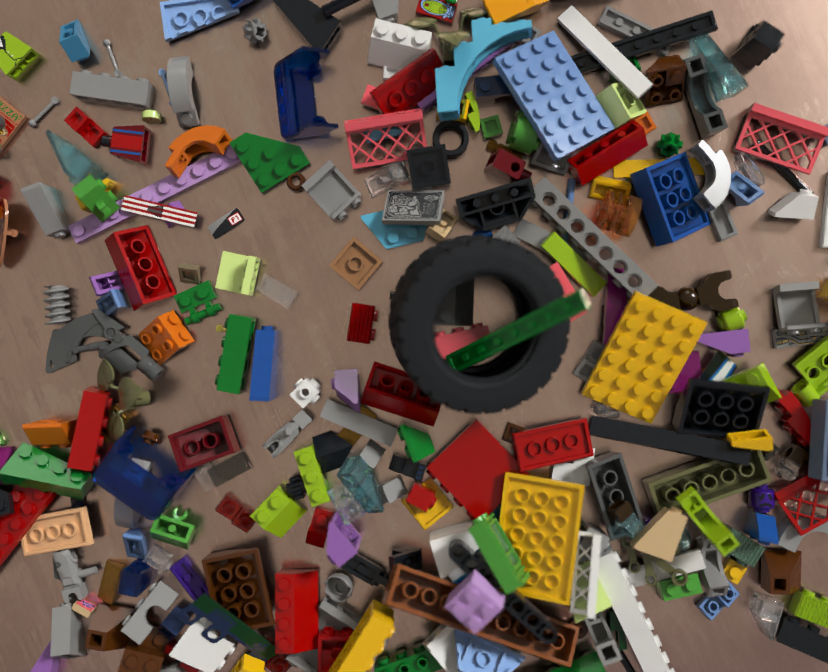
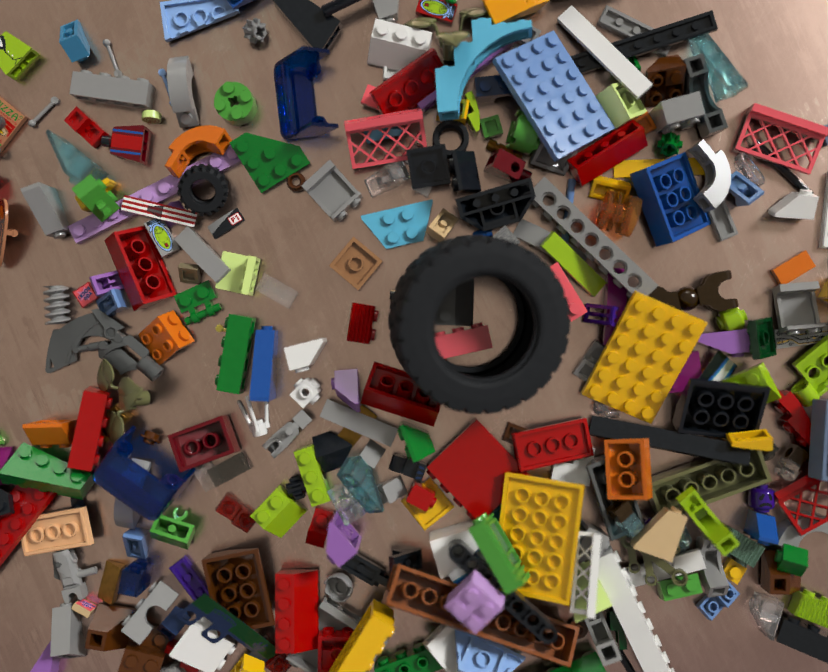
(85, 295): none -> tile
(159, 558): clear bracket -> none
(161, 237): none -> tile
(192, 201): none -> black tyre
(202, 254): none -> light grey slope
(230, 94): none -> bright green brick
(255, 426): none -> white plant
(303, 355): none -> white slope
(413, 207): tile -> none
(465, 173): none -> black slope
(520, 330): green plate -> none
(611, 316): none -> dark purple tile
(628, 469): none -> orange slope
(678, 113): none -> light grey brick
(758, 45): black wedge -> none
(761, 338): none -> dark green plate
(792, 559): none -> green brick
(793, 268): none -> orange tile

